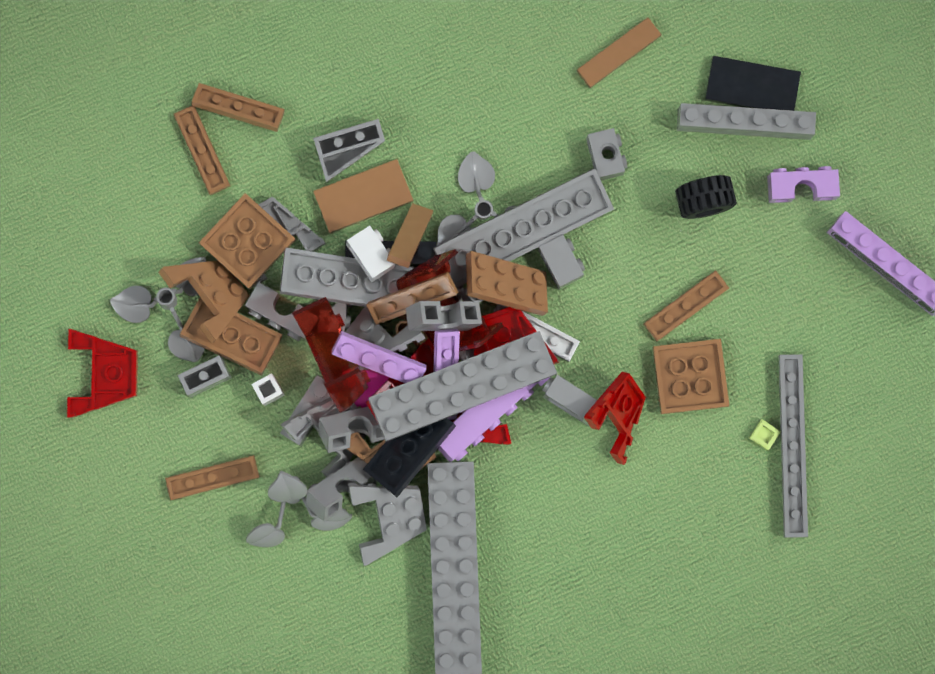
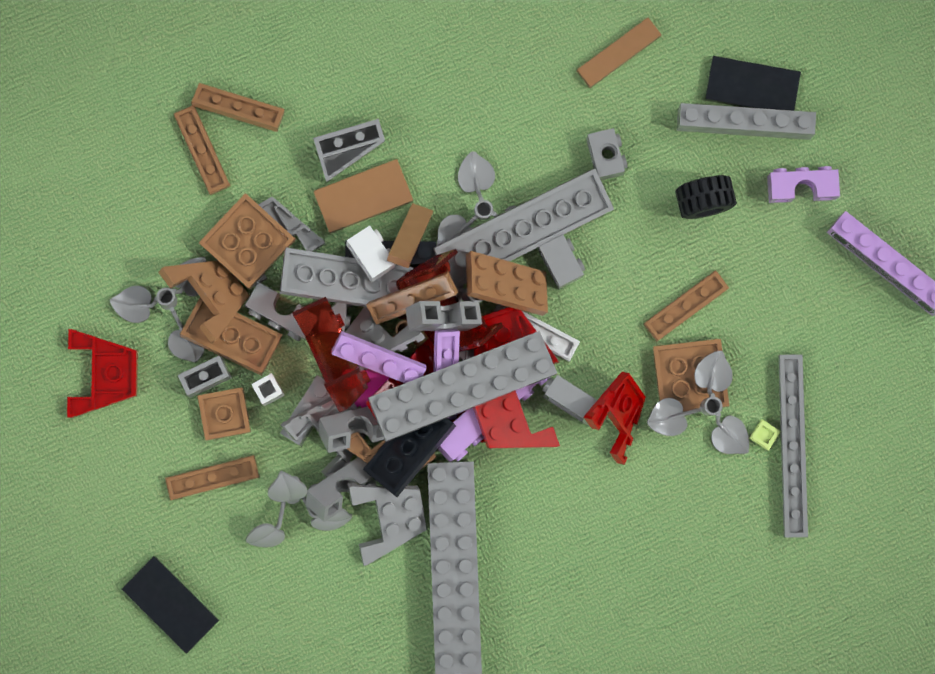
(170, 604): none -> black tile
(224, 414): none -> medium nougat plate
(506, 426): none -> red wing
(714, 374): none -> light grey plant

